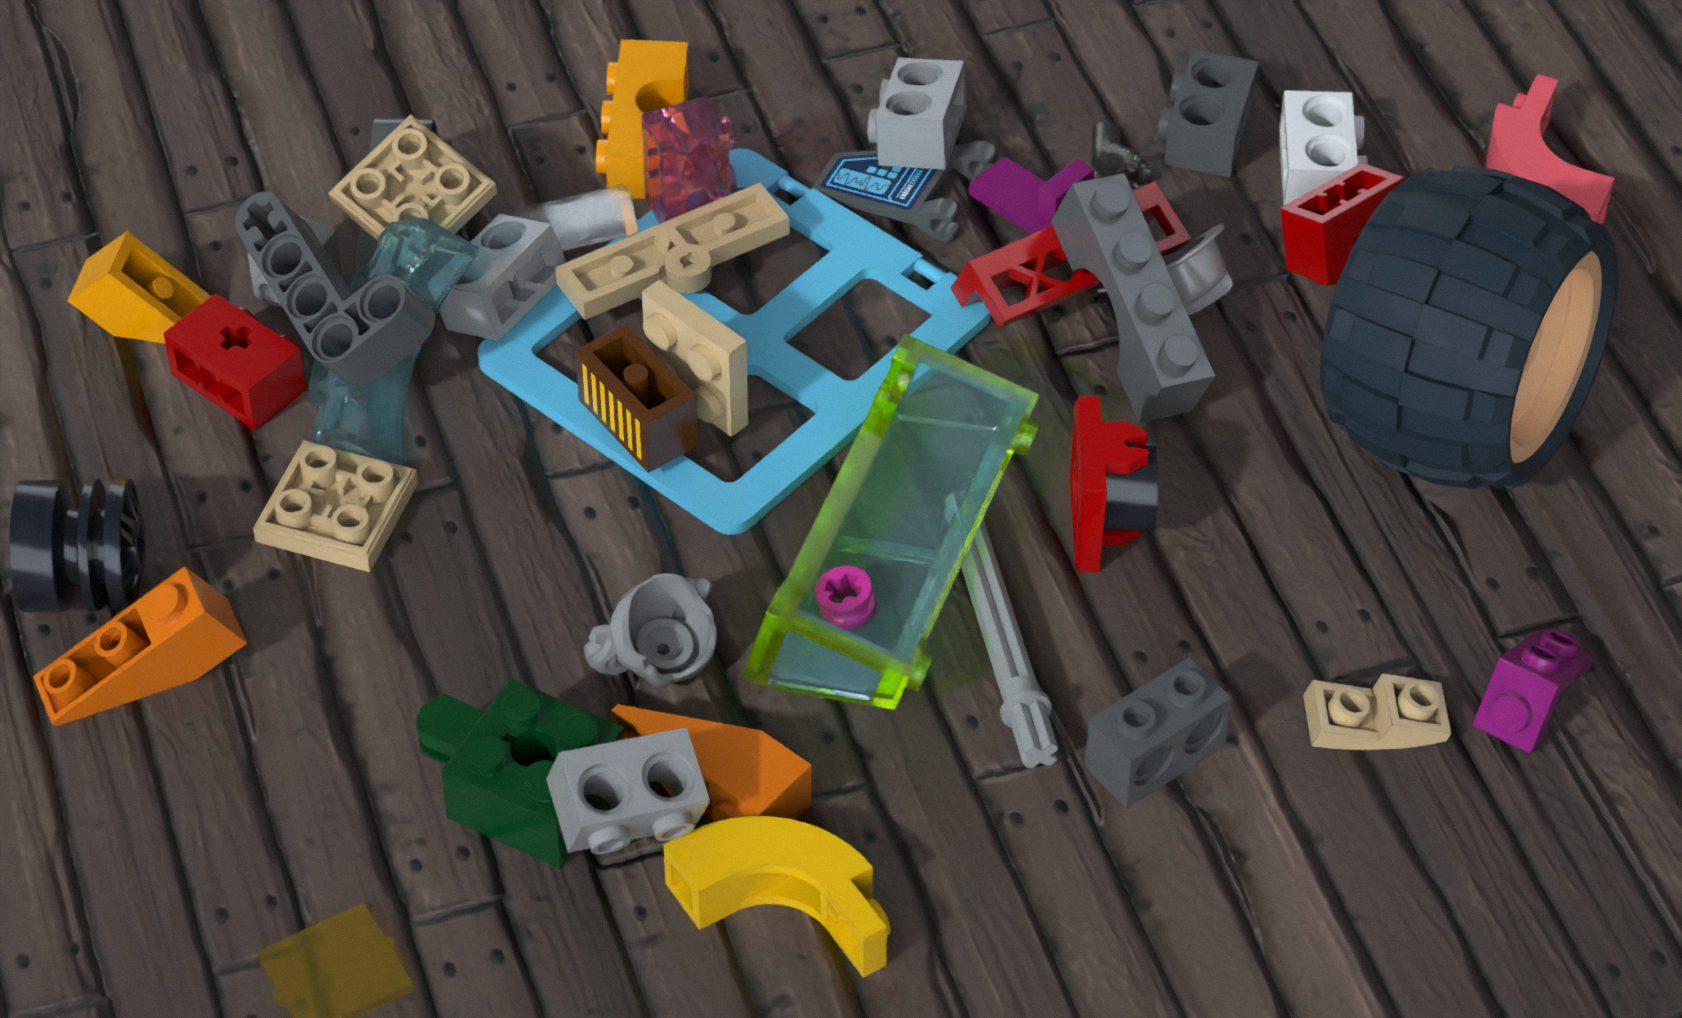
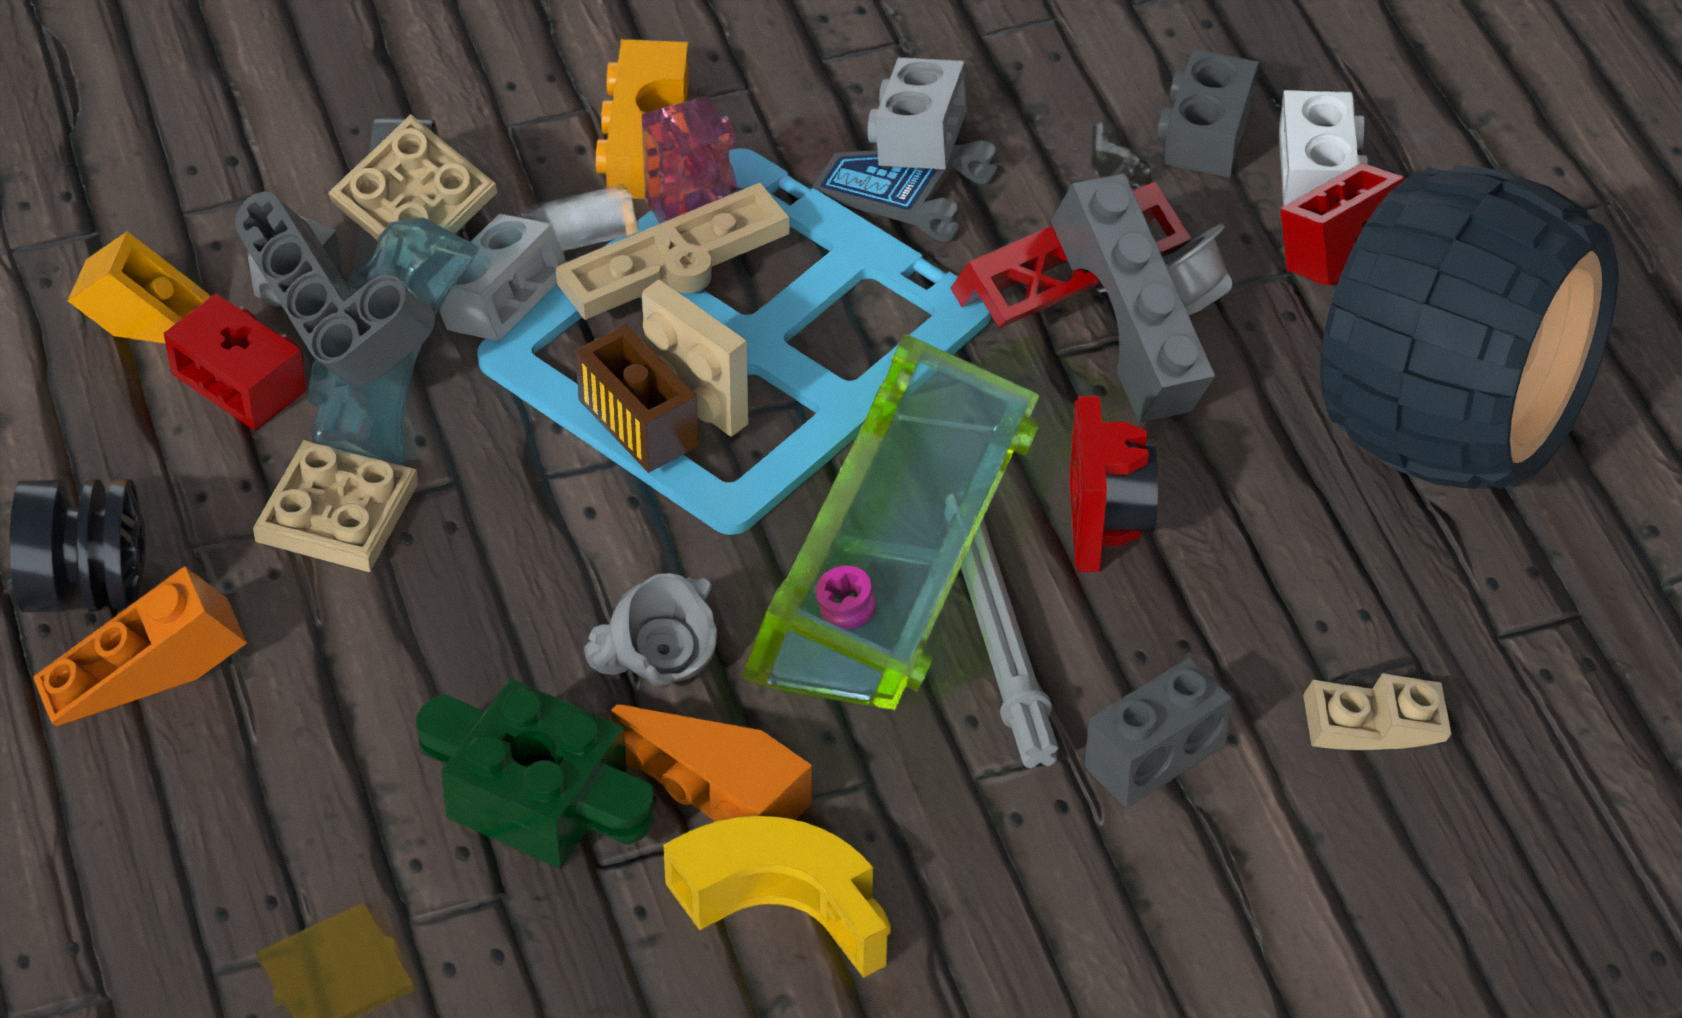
(621, 776): light grey brick -> none
(1024, 196): magenta bracket -> none
(1519, 149): coral arch -> none
(1528, 687): magenta bracket -> none

